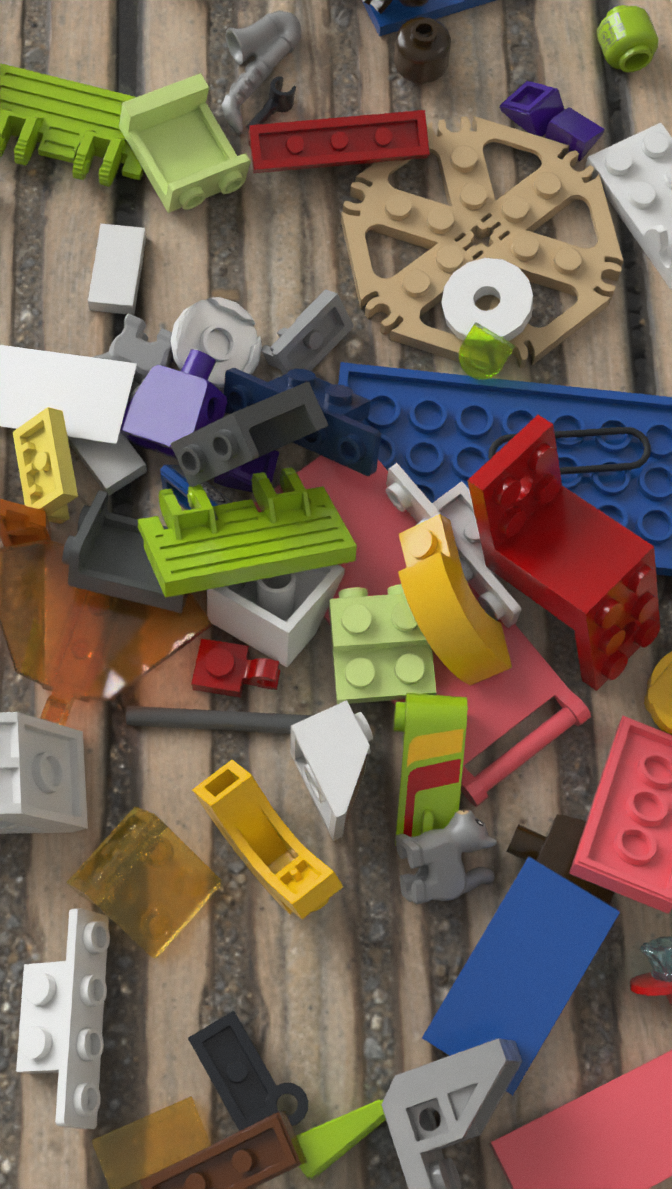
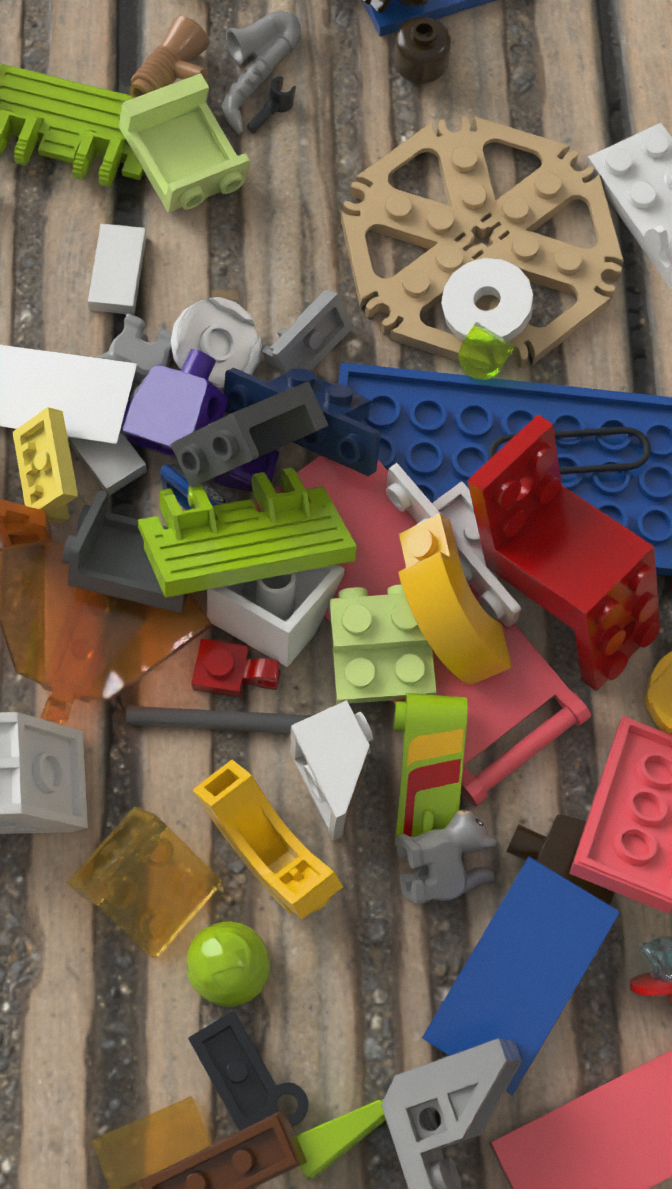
(65, 1019): white bracket -> none
(171, 60): none -> medium nougat piece
(228, 964): none -> lime piece
(338, 141): red panel -> none
(533, 107): dark purple slope -> none
(574, 130): dark purple slope -> none
(627, 38): lime head -> none

